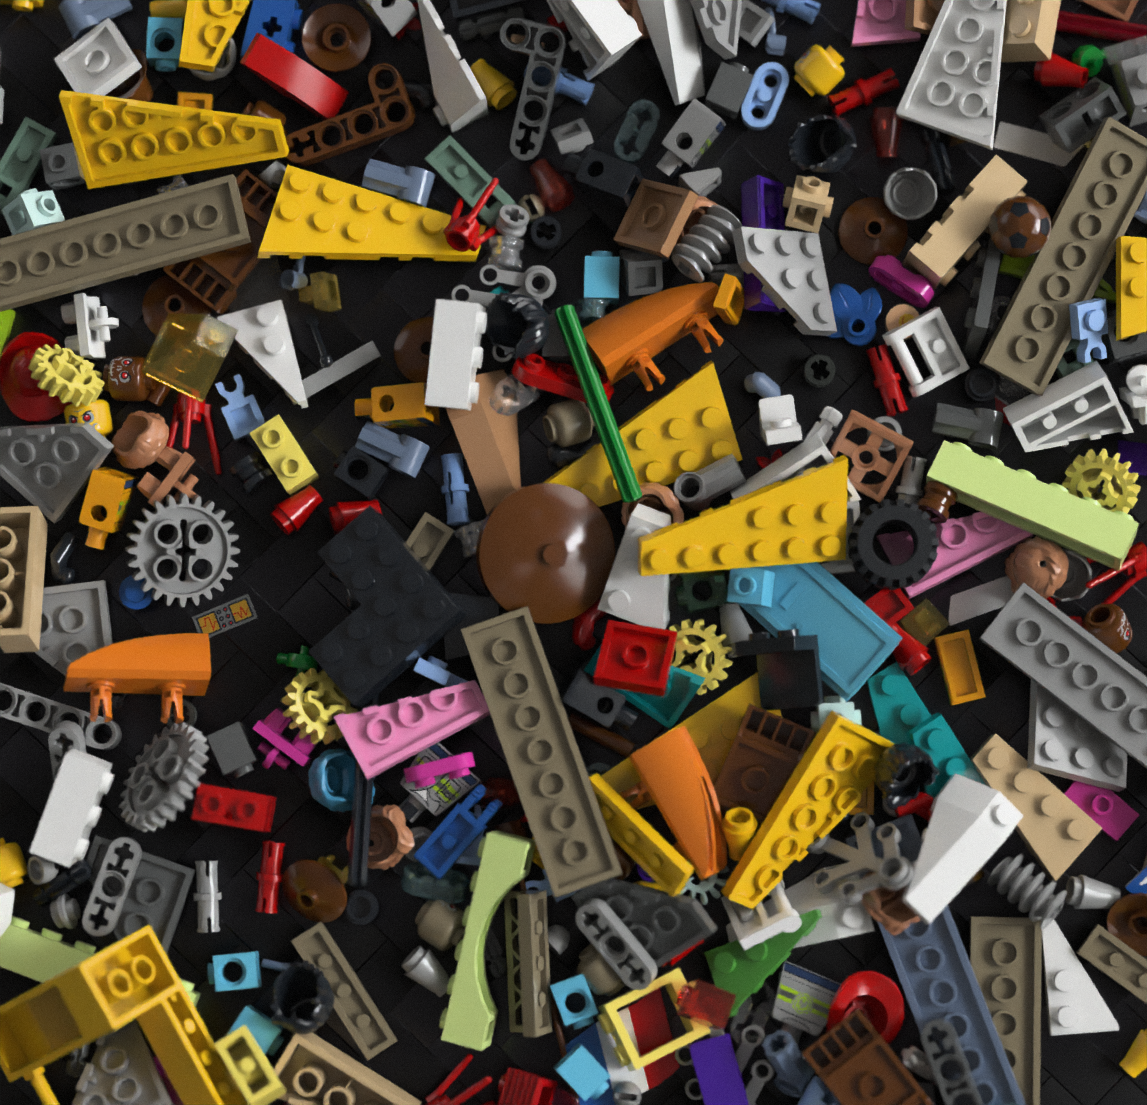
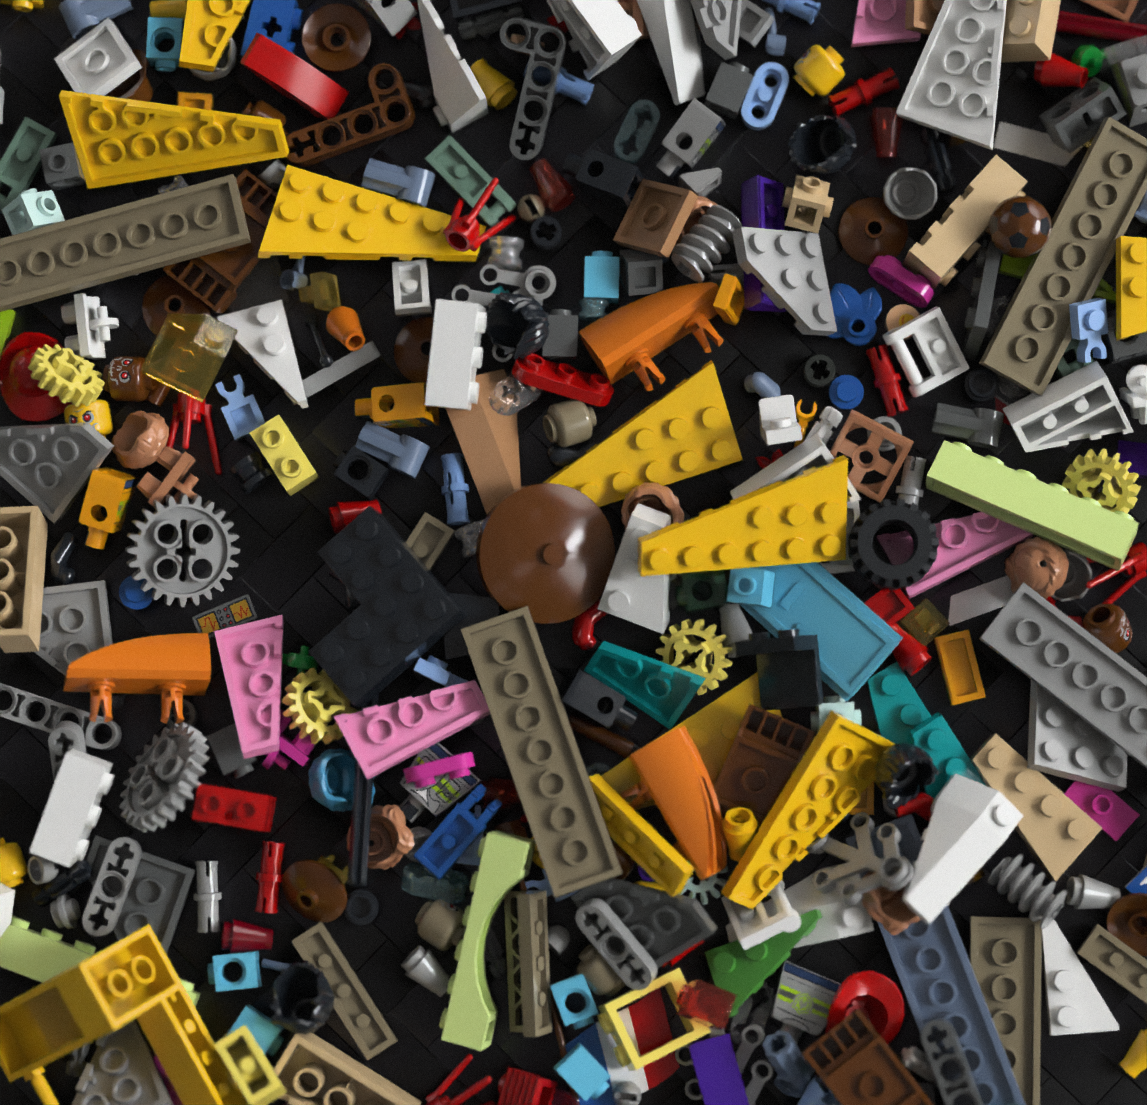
(245, 937): none -> dark red cone
(253, 676): none -> bright pink wing
(296, 509): red cone -> none
(345, 327): none -> orange cone
(411, 288): none -> white slope
(512, 221): light grey bush -> none
(572, 136): light grey plate -> none
(598, 403): green axle -> none
(635, 658): red plate -> none
(713, 482): light grey piece -> none
(803, 420): none -> light orange hand
(846, 392): none -> blue plate
(937, 501): reddish brown wheel -> none

